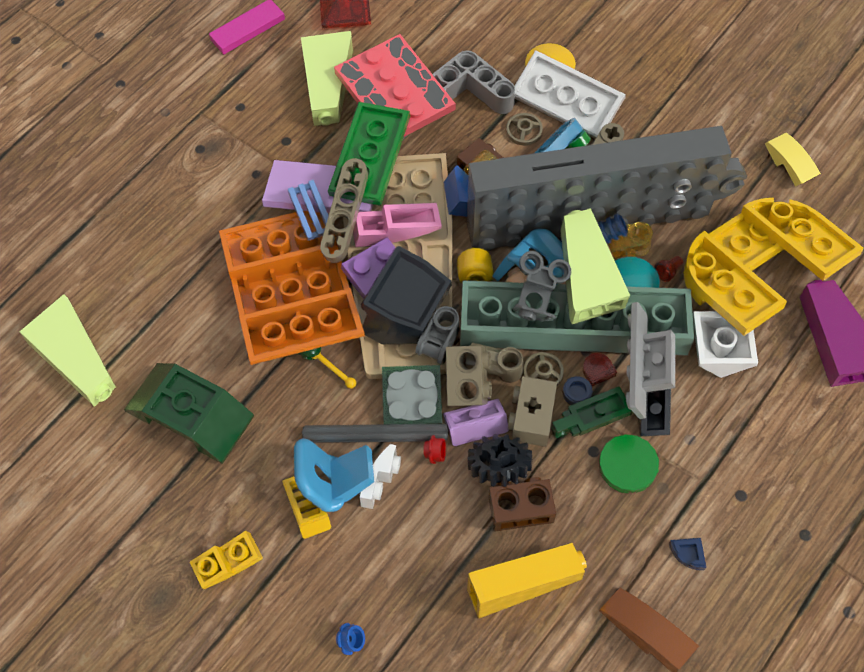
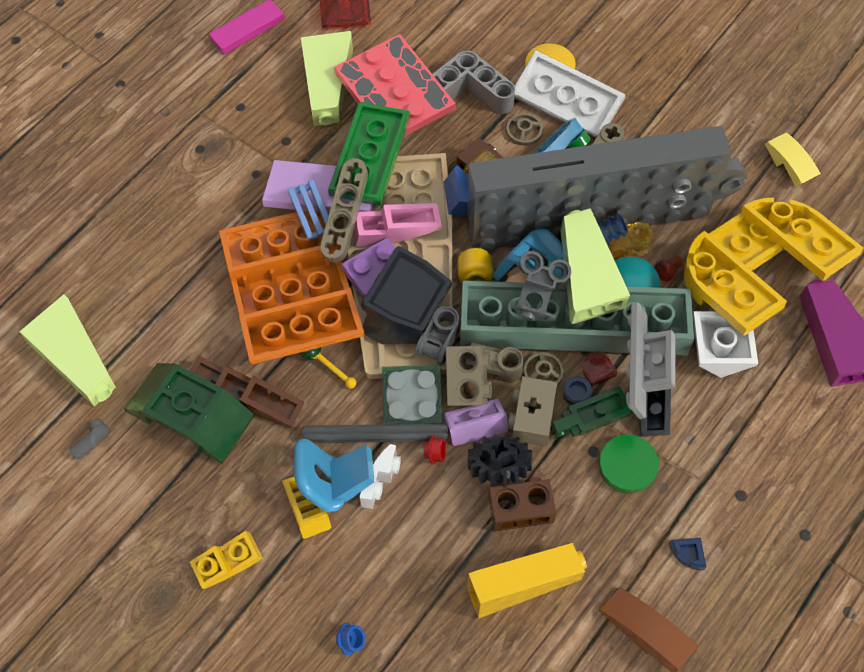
(97, 433): none -> dark grey arm
(253, 393): none -> reddish brown slope

